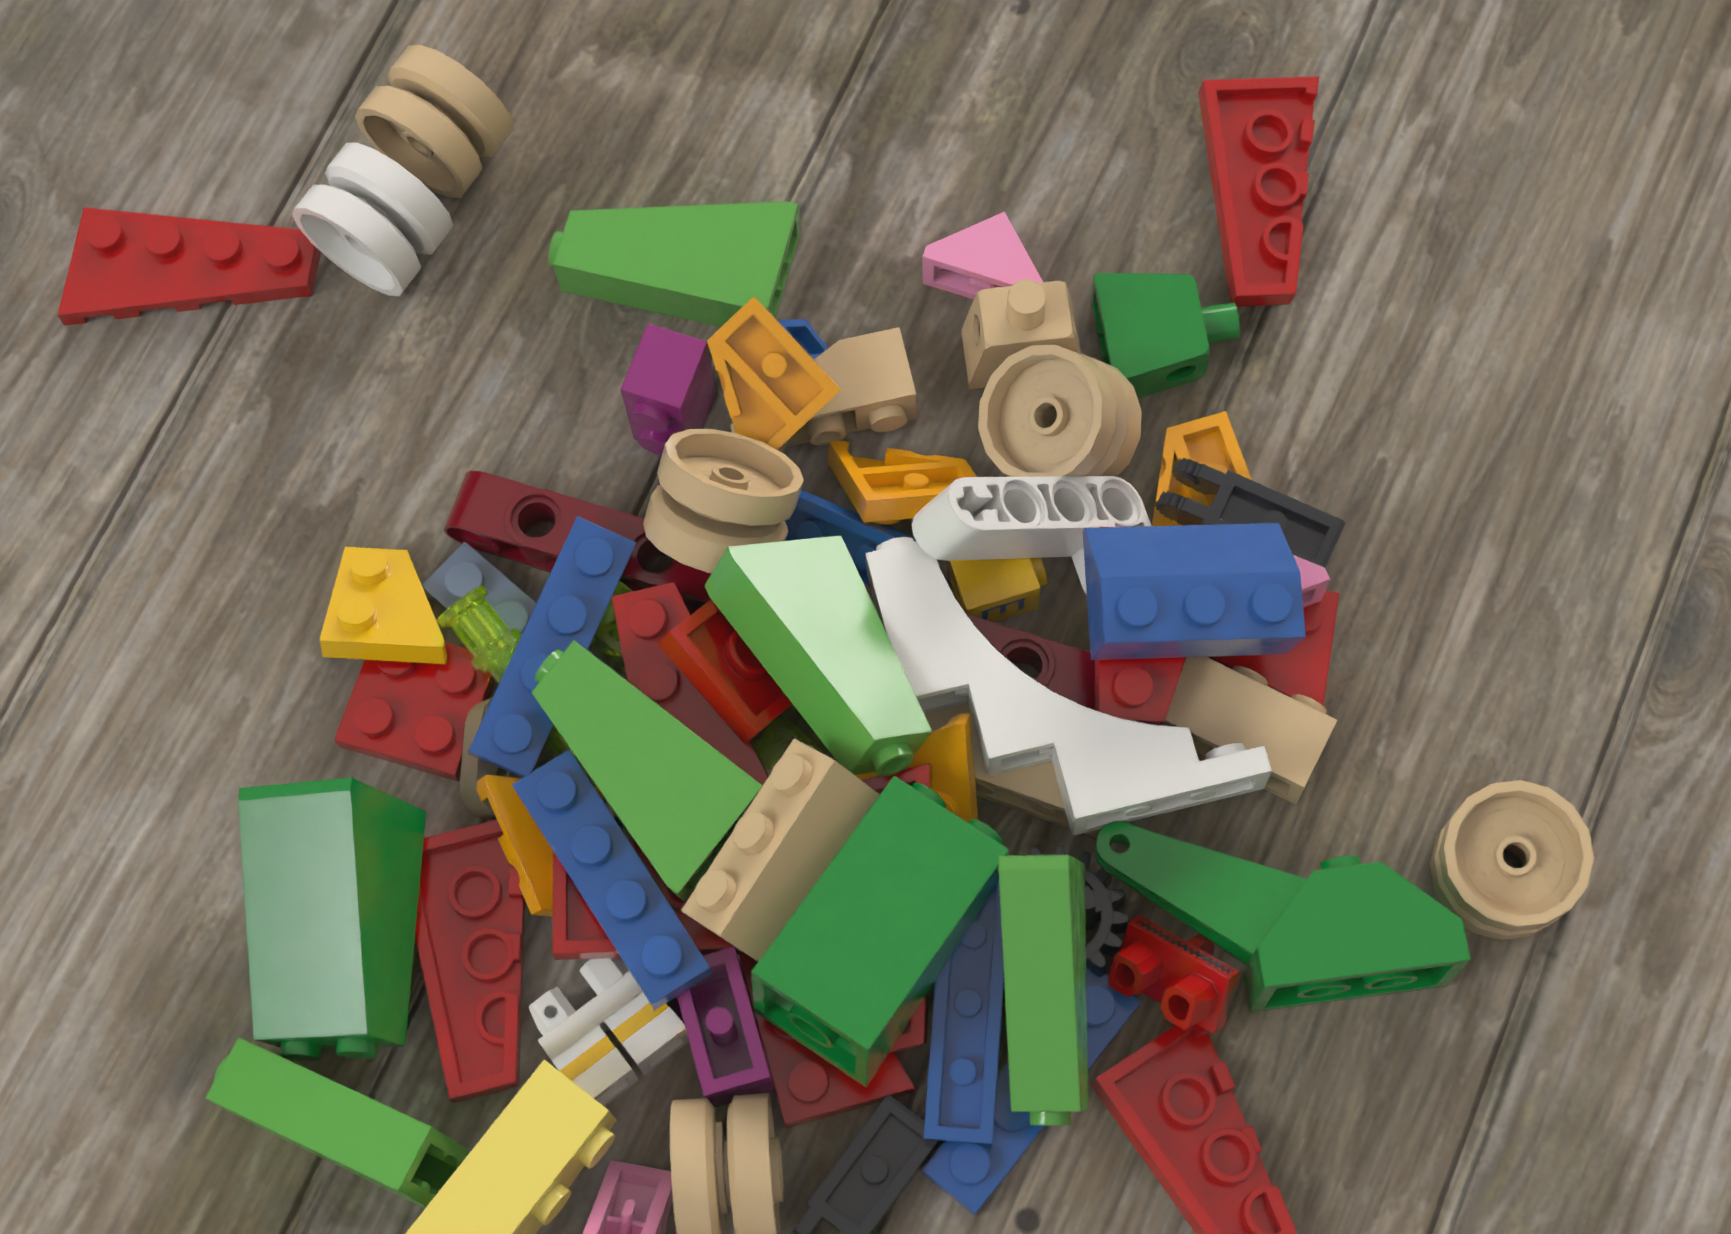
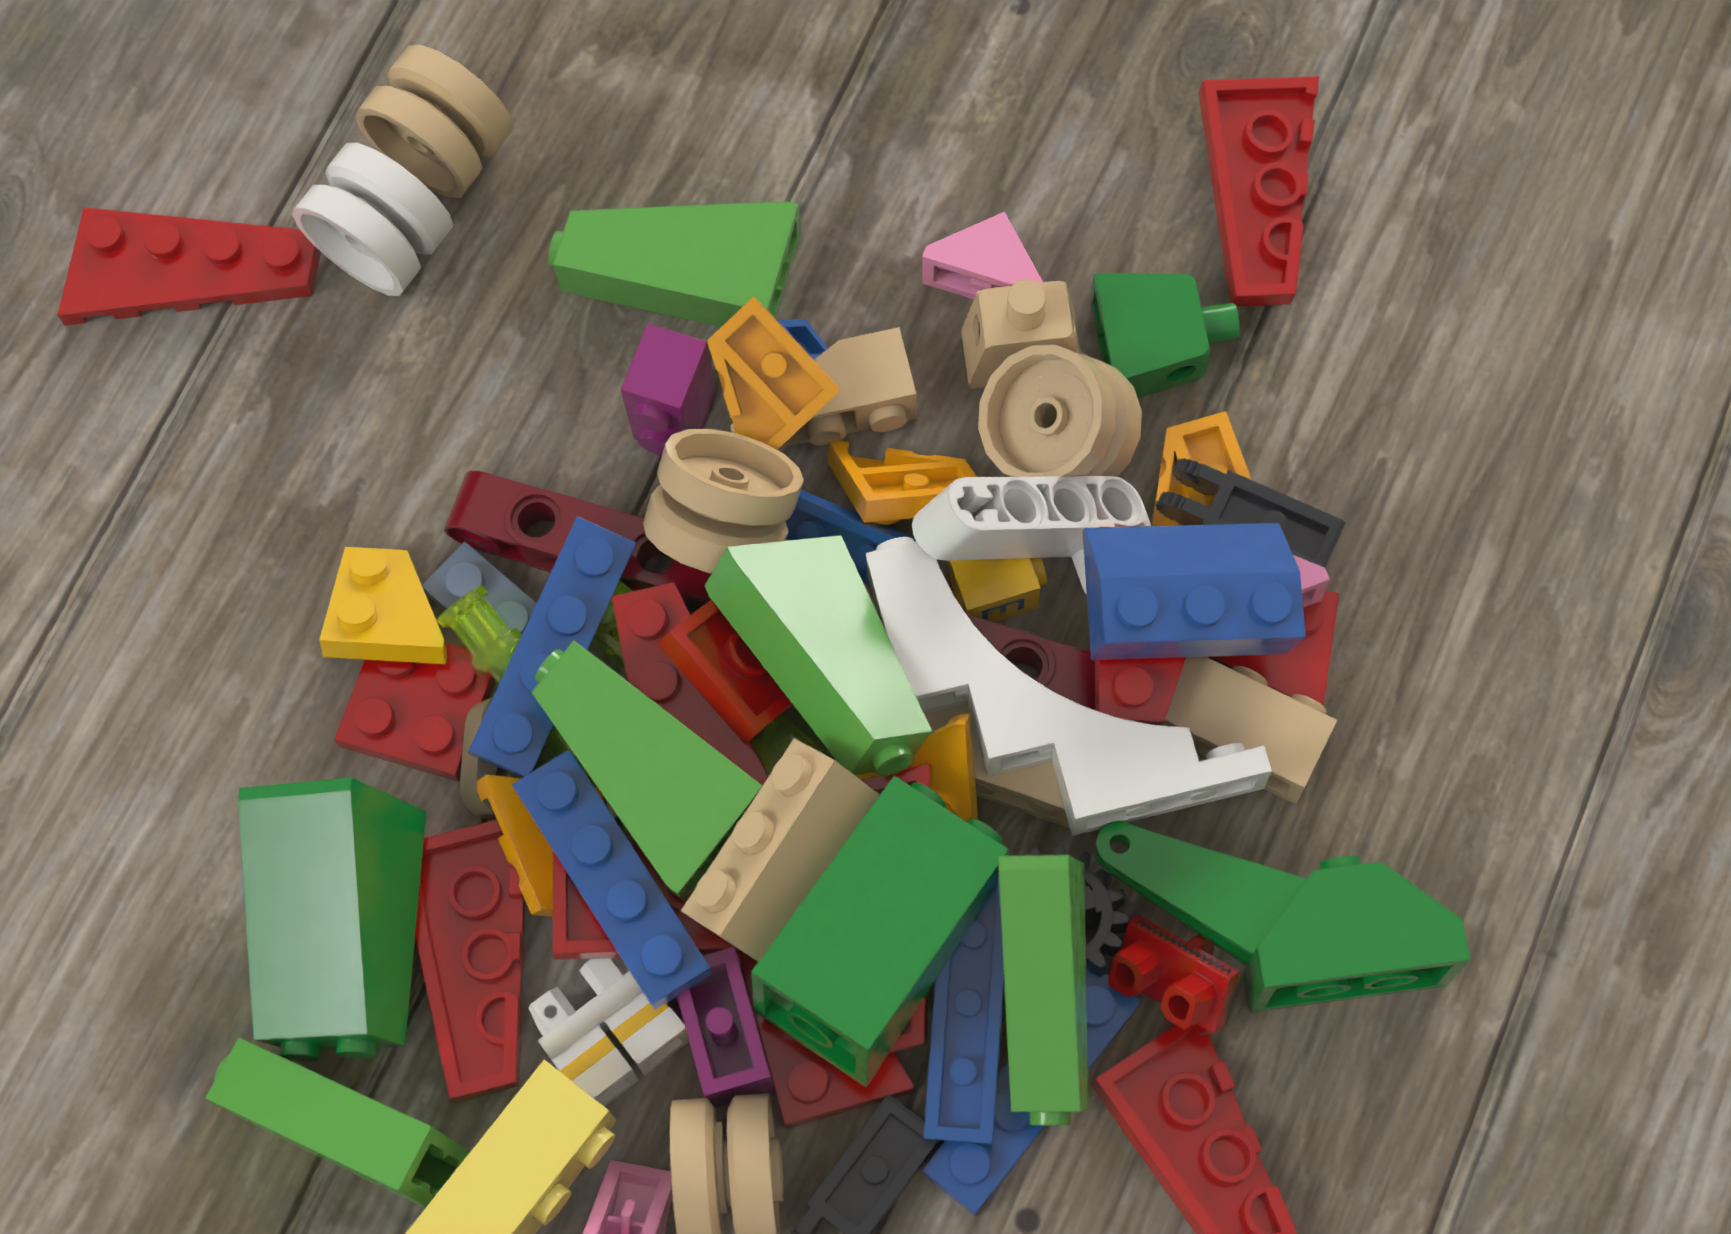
(1537, 829): tan wheel -> none

